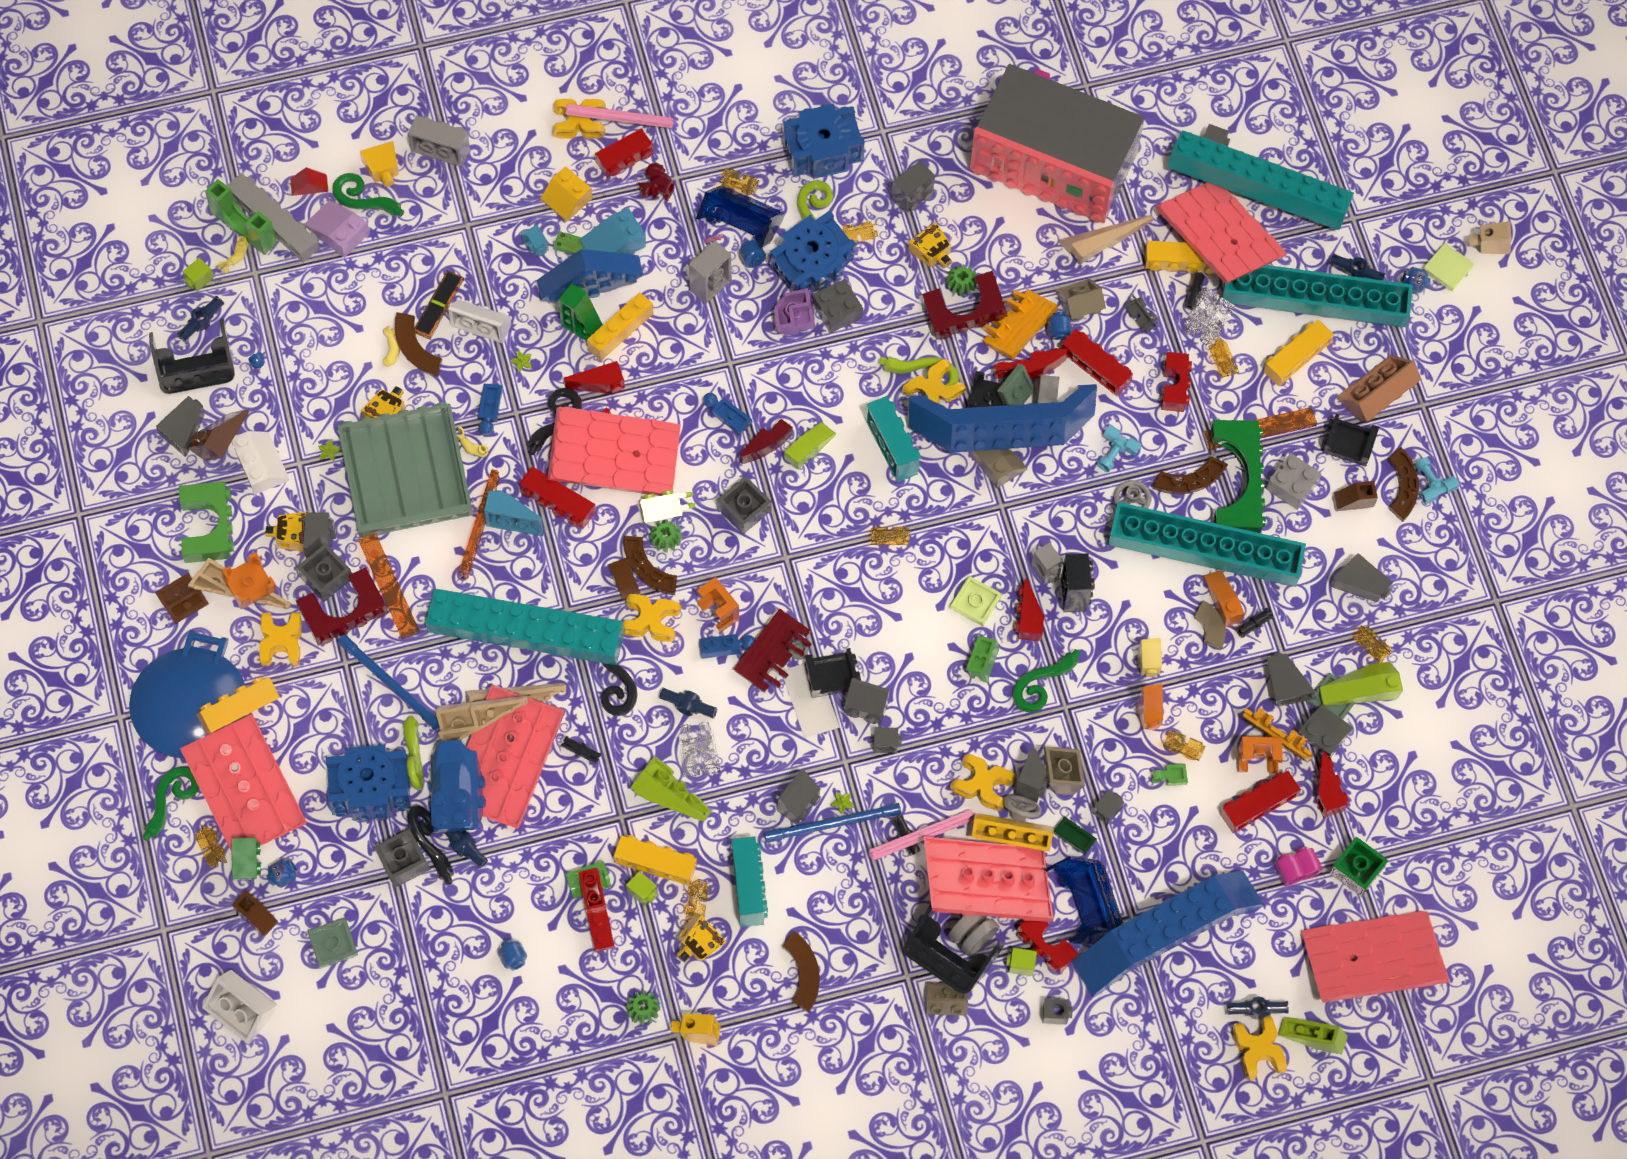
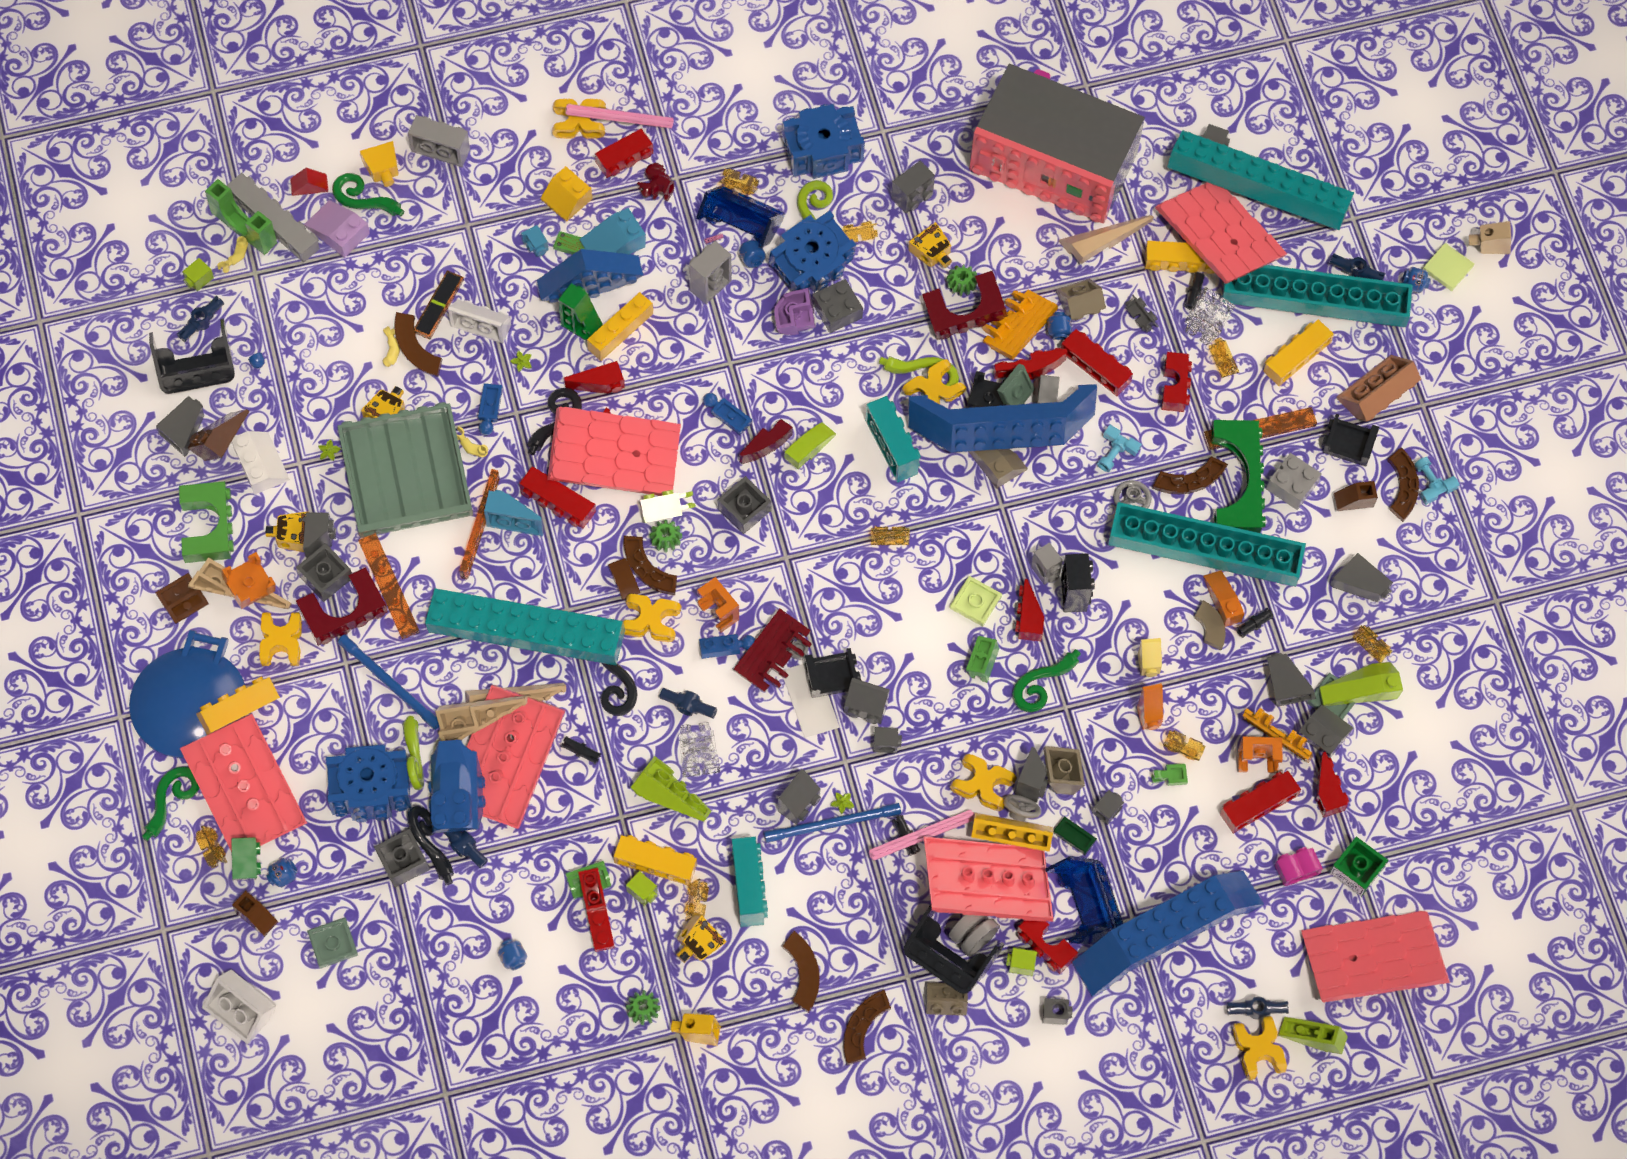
(859, 1024): none -> reddish brown tile

